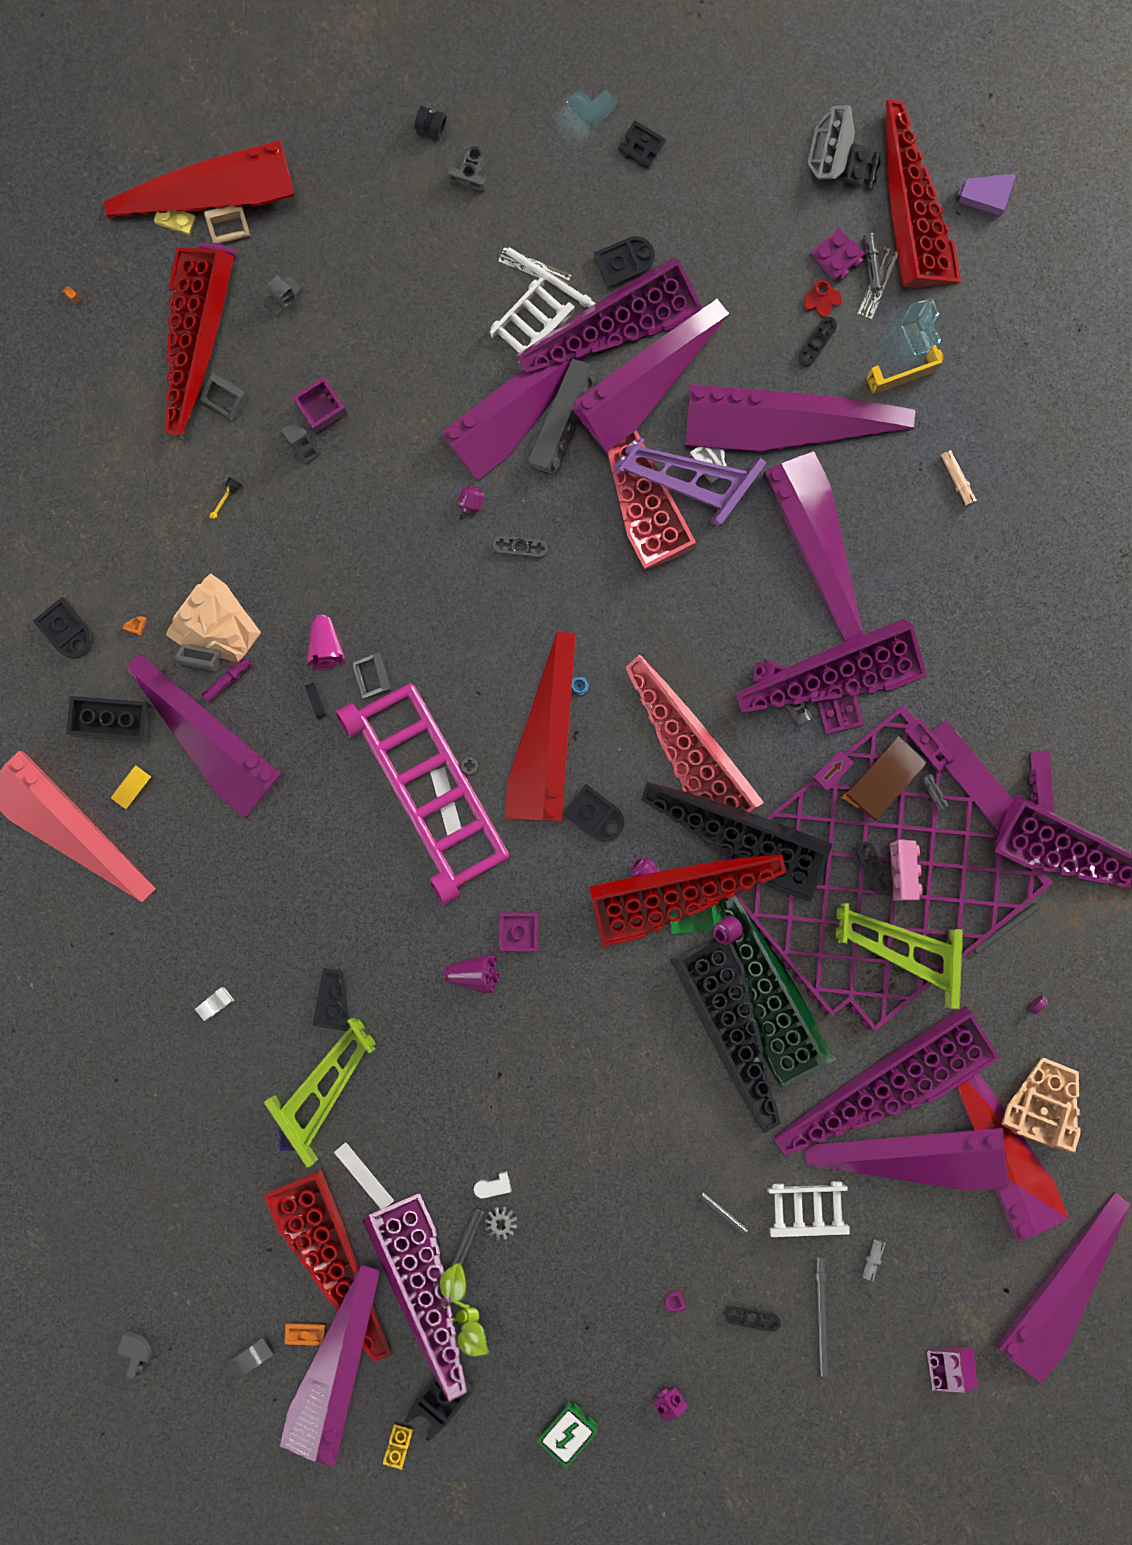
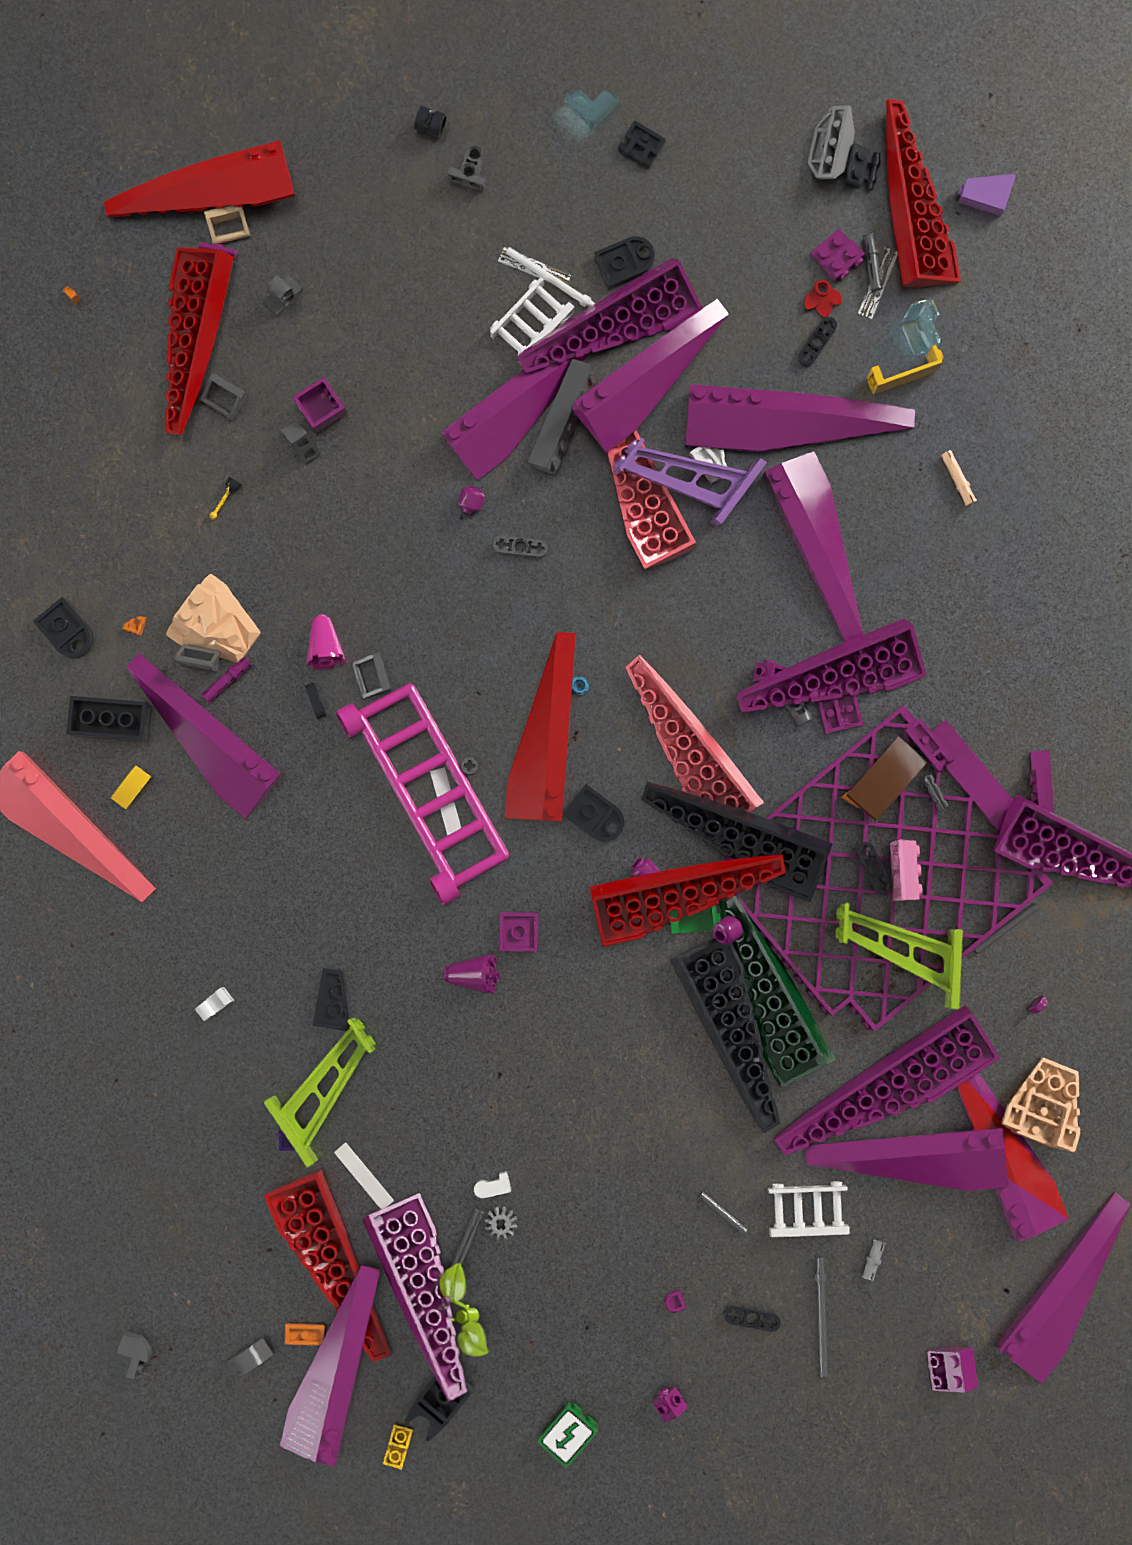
(175, 220): light yellow plate -> none
(833, 770): magenta tile -> none

